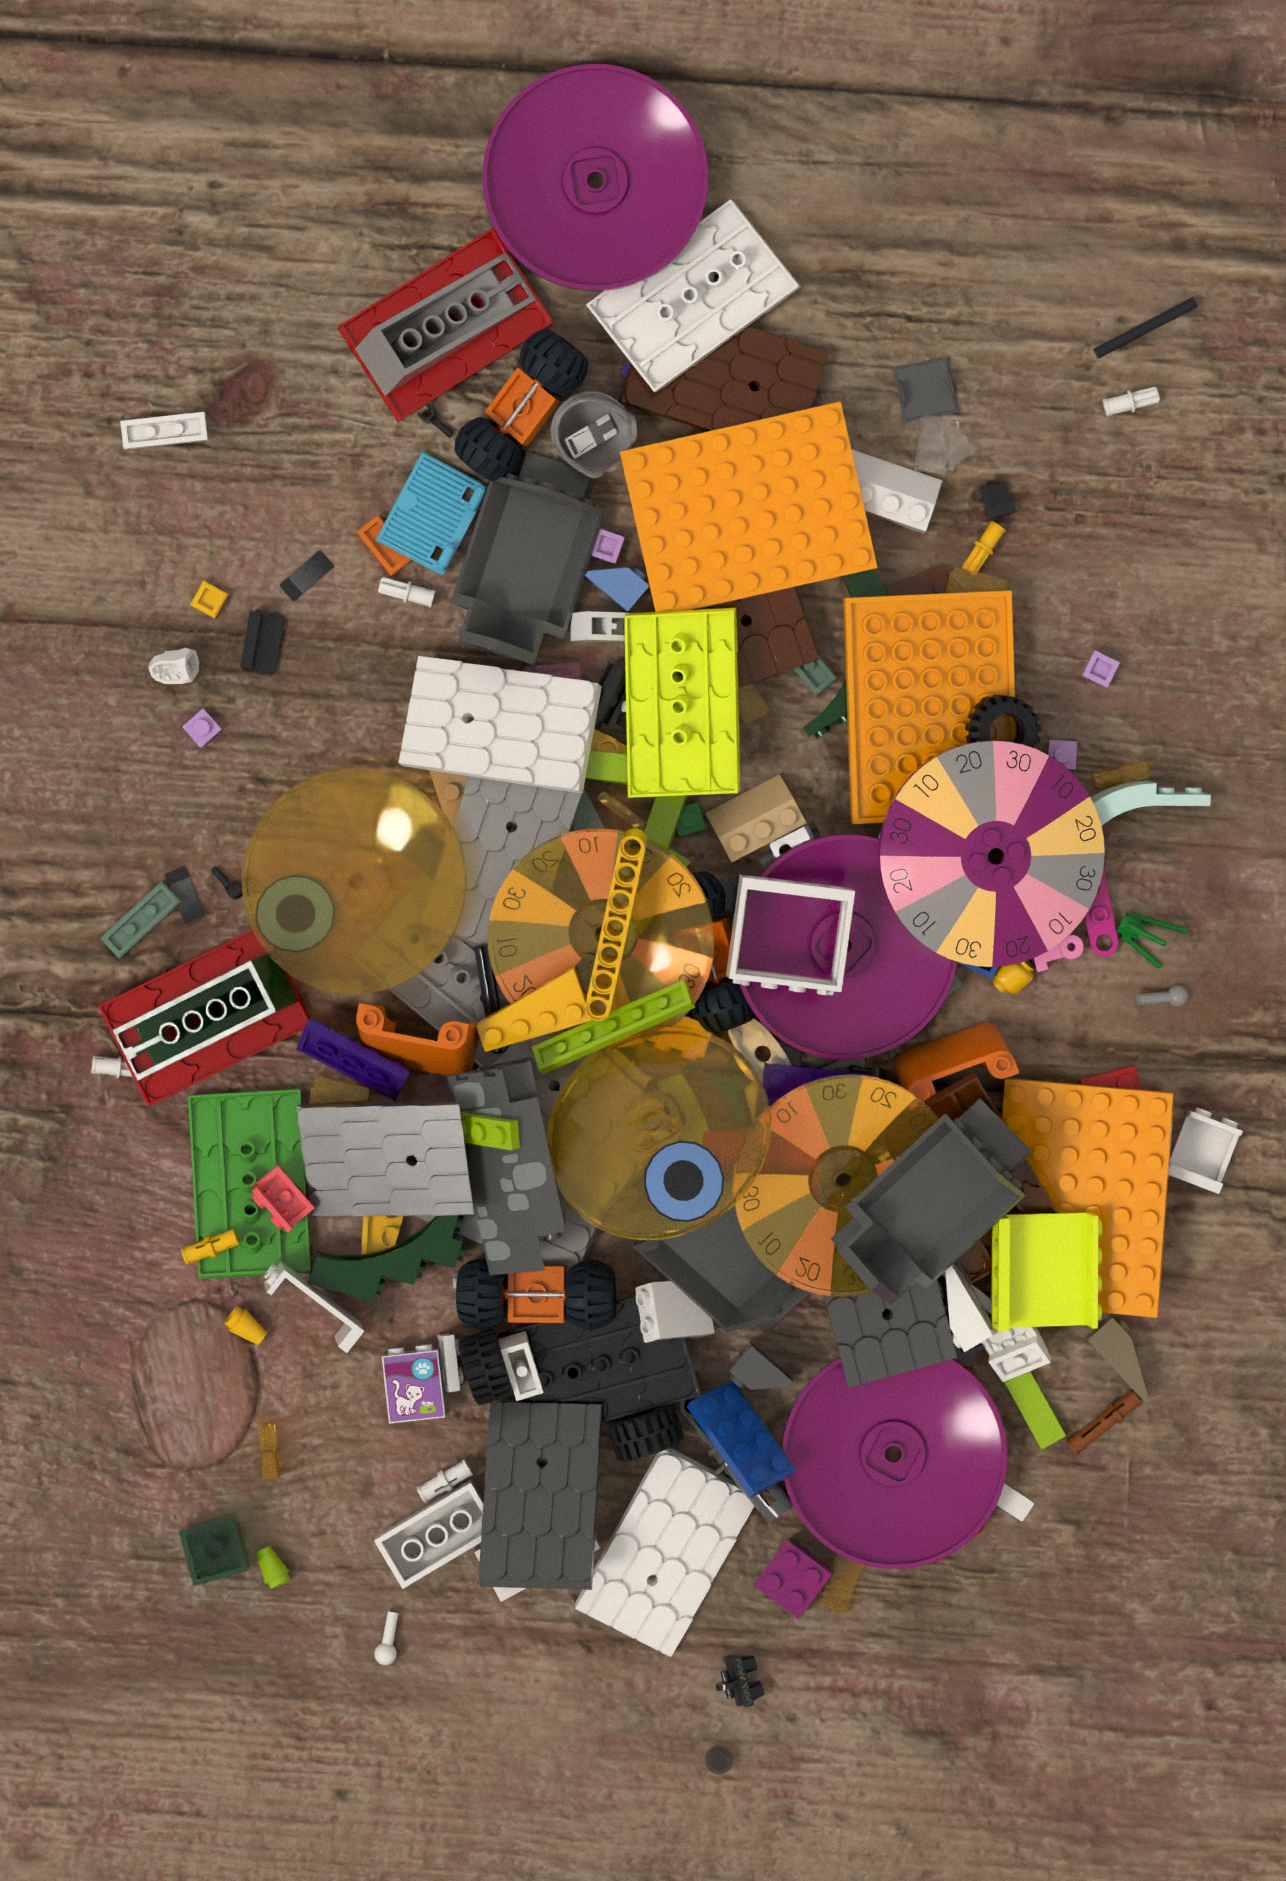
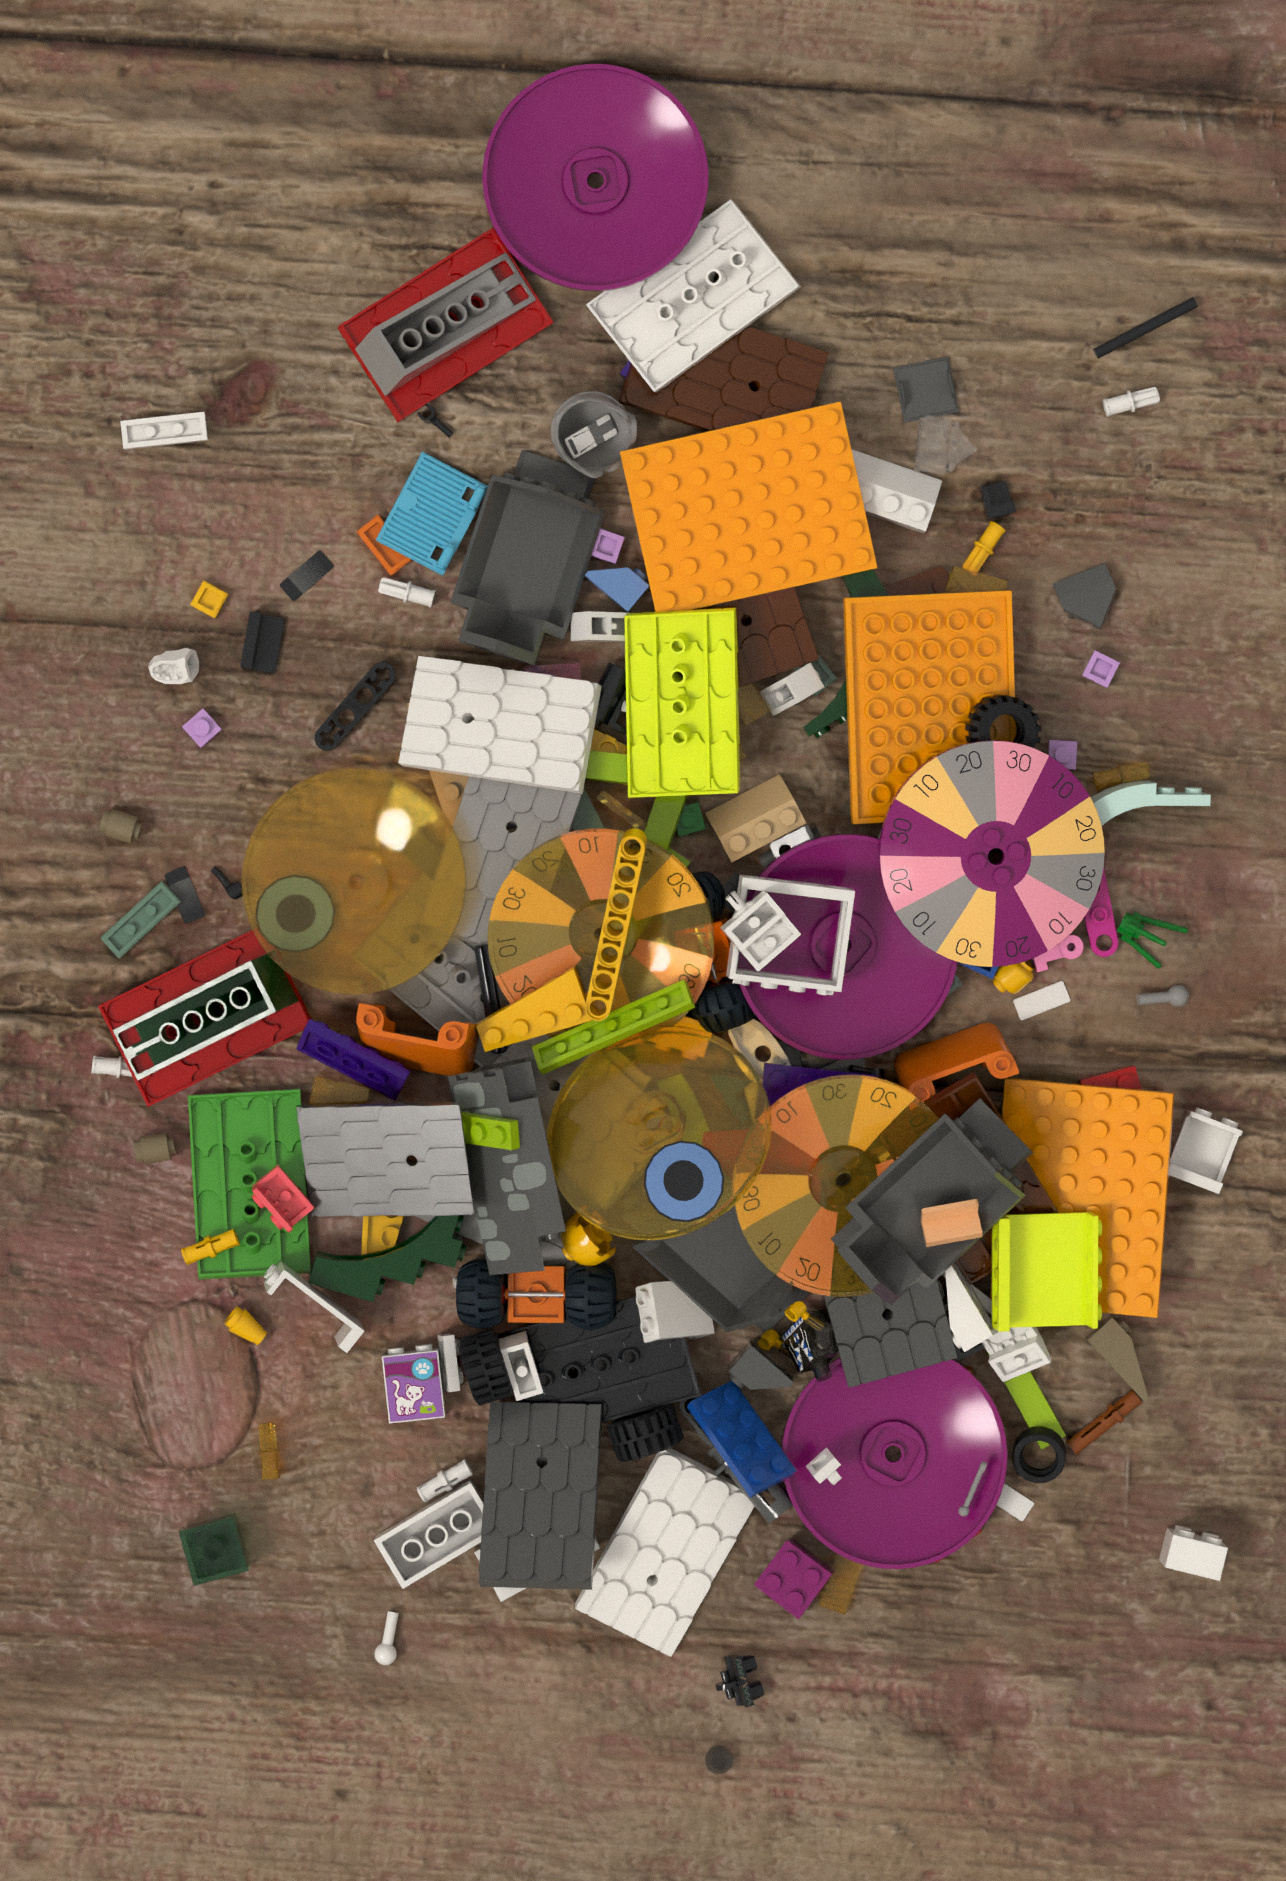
(120, 826): none -> dark tan brick
(154, 1148): none -> dark tan brick
(272, 1568): lime cone -> none
(358, 709): none -> black beam
(521, 405): black plate -> none
(585, 1242): none -> yellow cylinder
(759, 929): none -> white plate
(792, 689): none -> white slope
(806, 1341): none -> clear smoke torso
(824, 1467): none -> white tile
(951, 1222): none -> light nougat panel
(964, 1510): none -> light grey hinge
(1033, 1474): none -> black tyre
(1041, 1000): none -> white sticker
(1087, 595): none -> dark grey slope
(1193, 1553): none -> white brick

